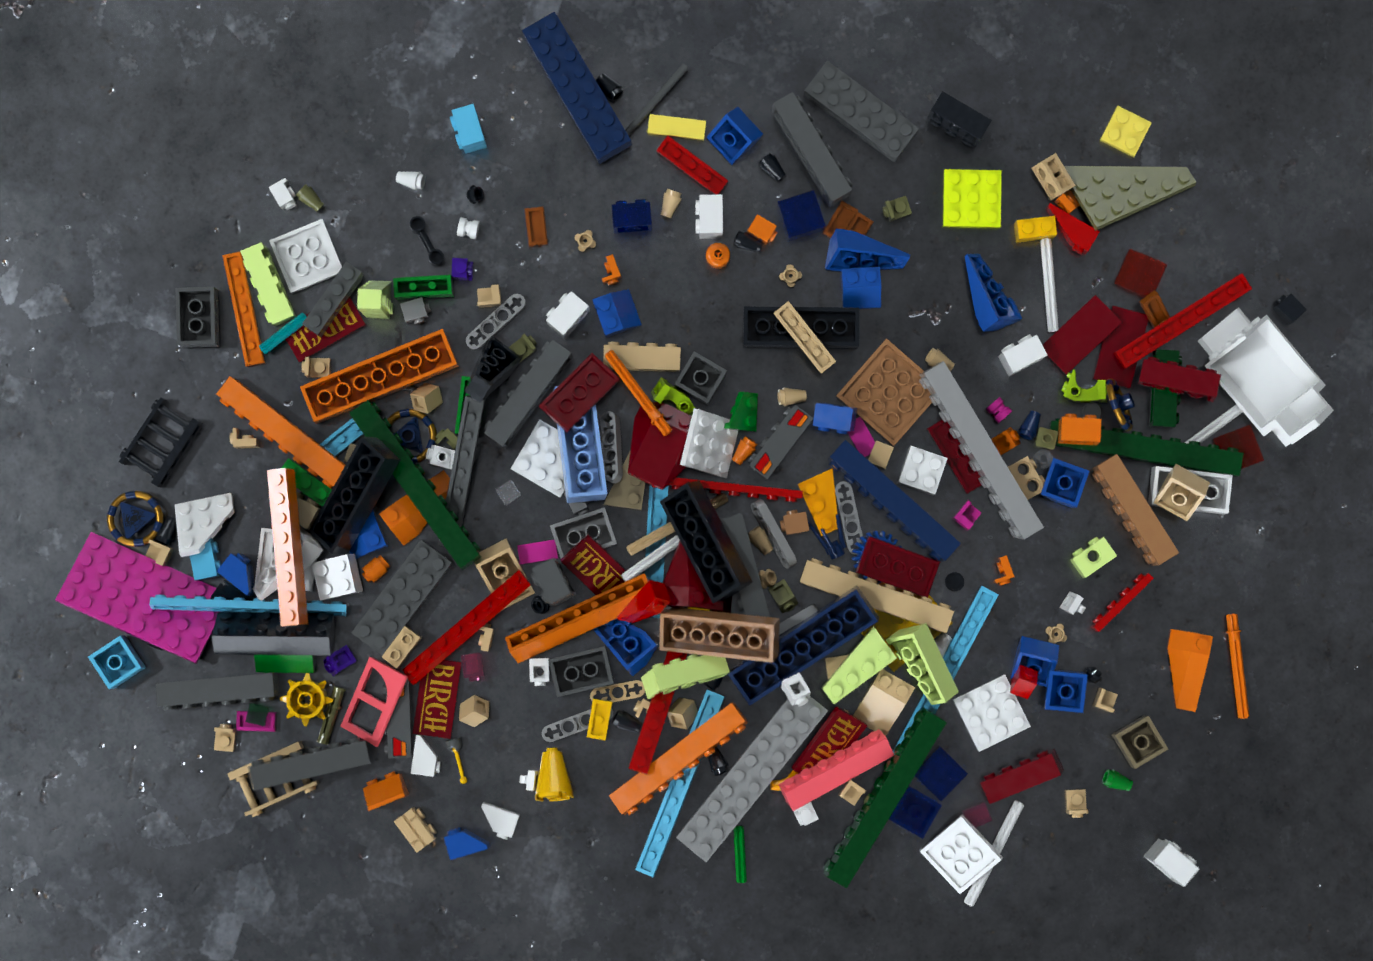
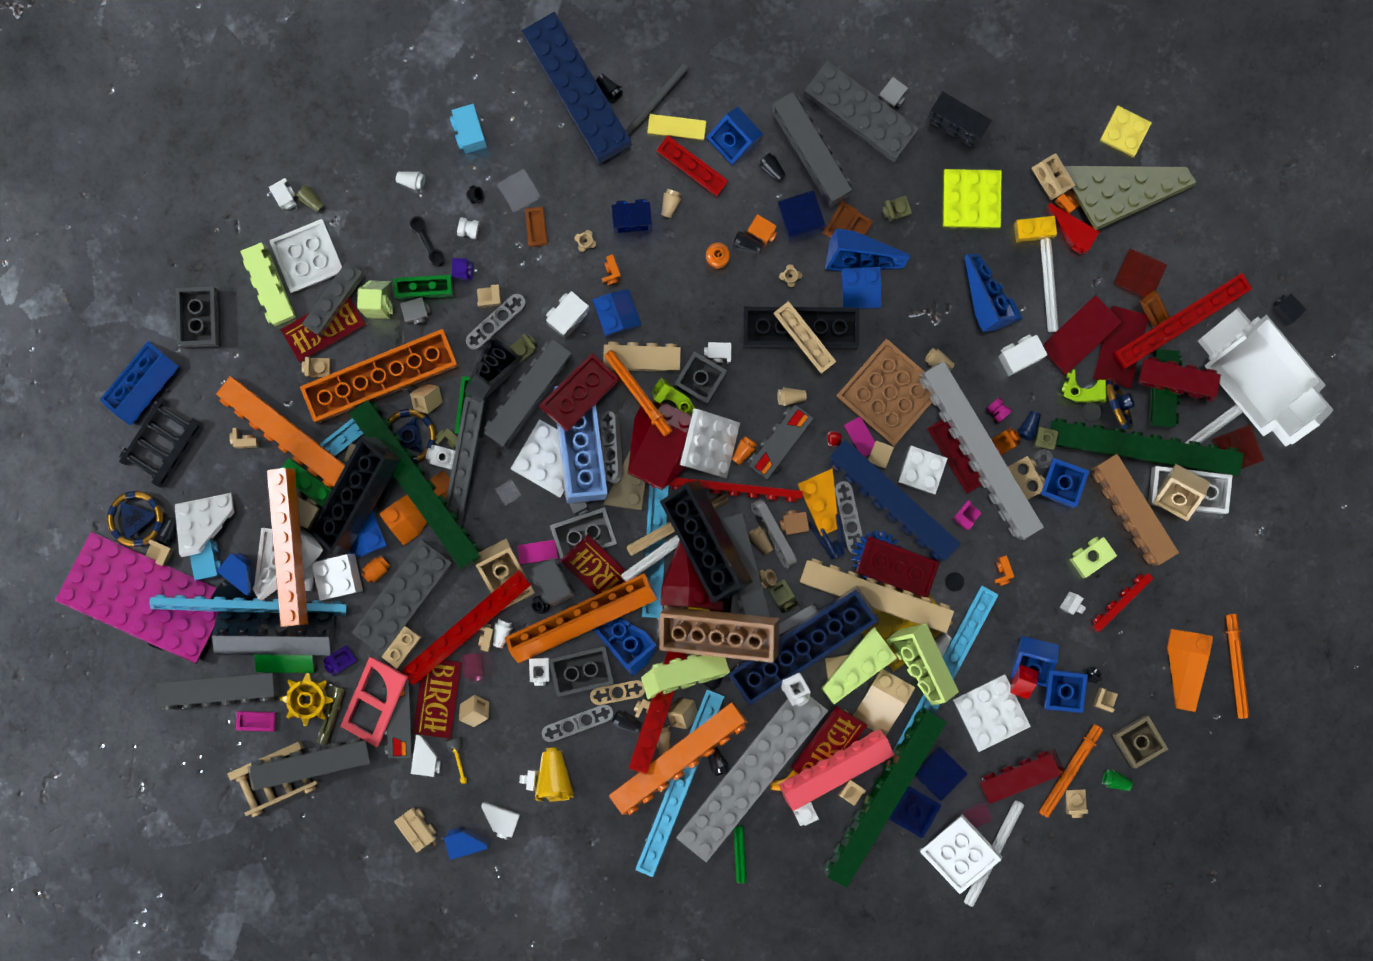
(116, 662): medium azure brick -> none
(139, 383): none -> blue slope
(225, 738): tan bracket -> none
(243, 309): orange tile -> none
(257, 714): clear green tile -> none
(283, 333): teal axle -> none
(385, 791): orange slope -> none
(501, 630): none -> white cone
(518, 190): none -> clear piece
(599, 719): yellow plate -> none
(647, 603): red slope -> none
(664, 740): none -> tan cone
(710, 216): white brick -> none
(718, 352): none -> white brick
(744, 413): green wing -> none
(834, 417): blue brick -> none
(834, 438): none -> red hinge
(893, 93): none -> light grey brick
(1061, 634): tan plate -> none
(1071, 770): none -> orange axle
(1079, 430): orange brick -> none
(1171, 861): white brick -> none

